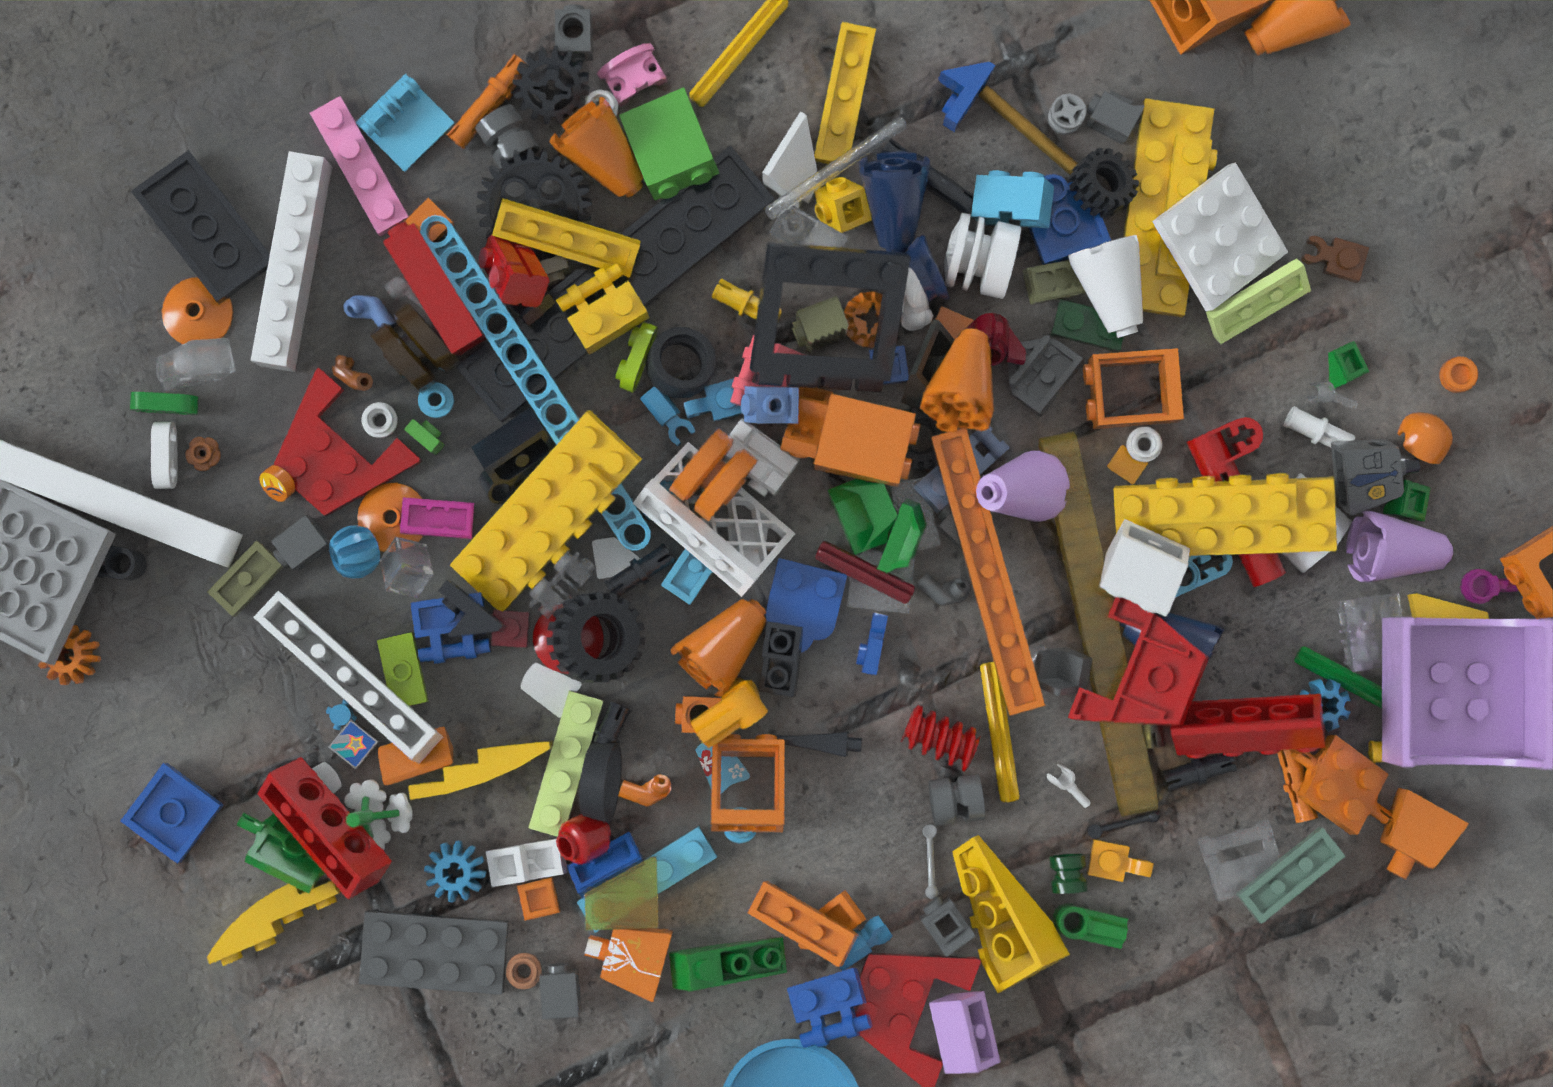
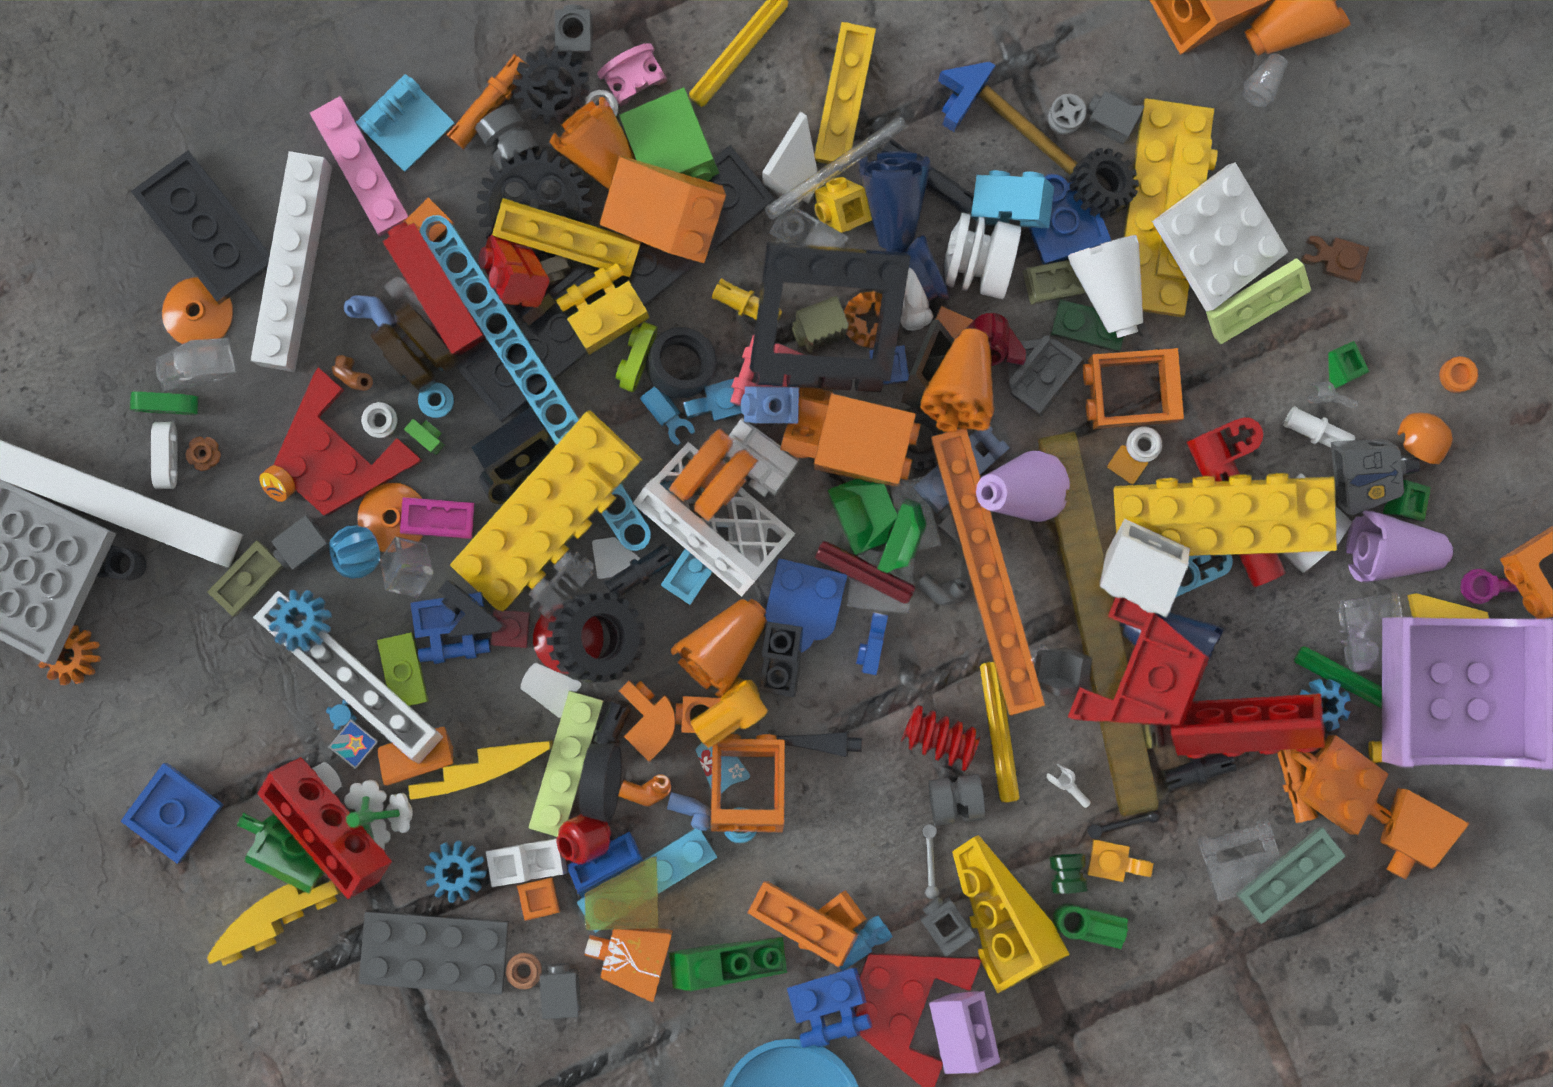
(287, 614): none -> dark azure gear
(656, 726): none -> orange brick
(663, 208): none -> orange slope
(691, 807): none -> medium blue arm
(1265, 81): none -> clear cone

